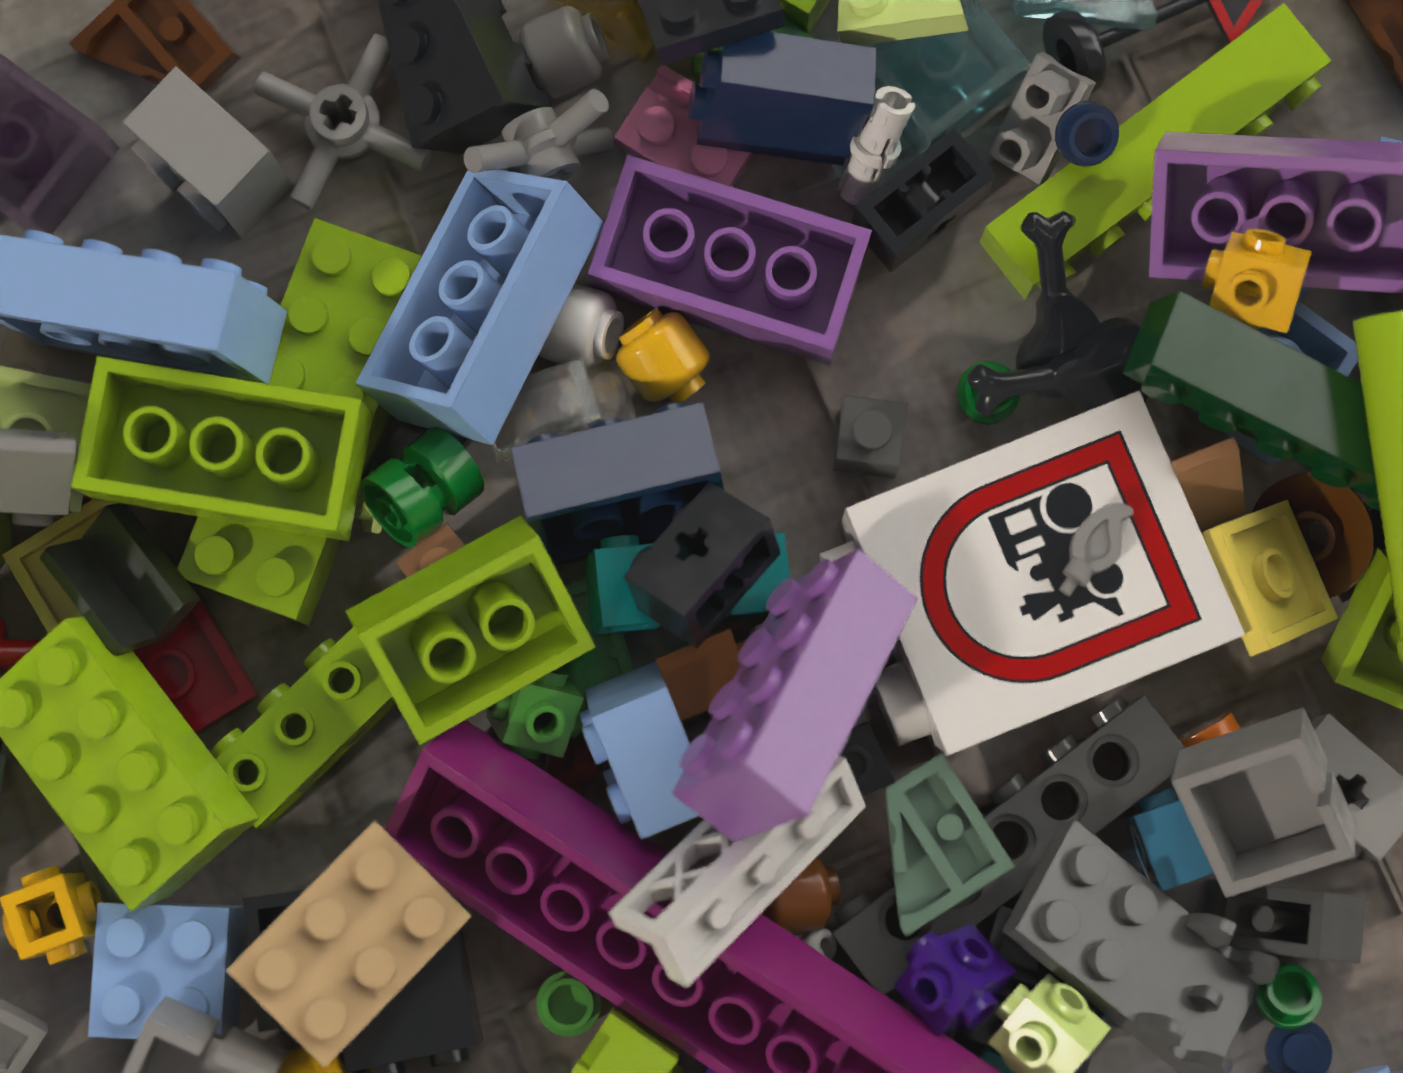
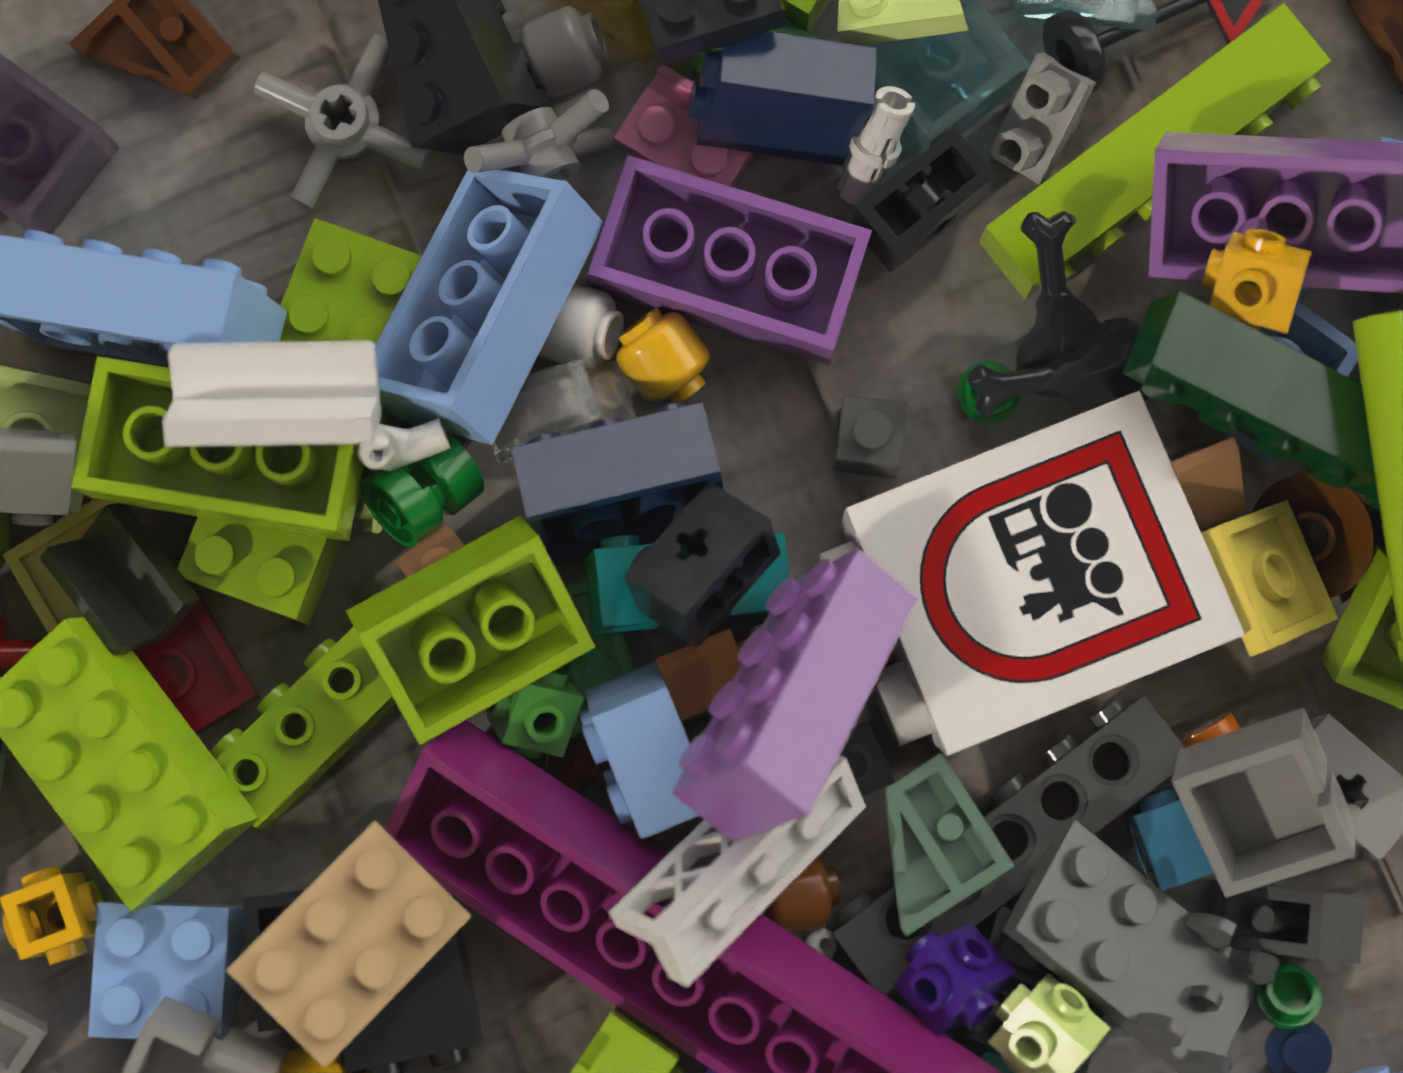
(206, 155): light grey piece -> none
(273, 393): none -> white panel
(400, 447): none -> white arm
(567, 1005): bright green plate -> none
(1086, 133): dark blue plate -> none
(1095, 545): light grey piece -> none

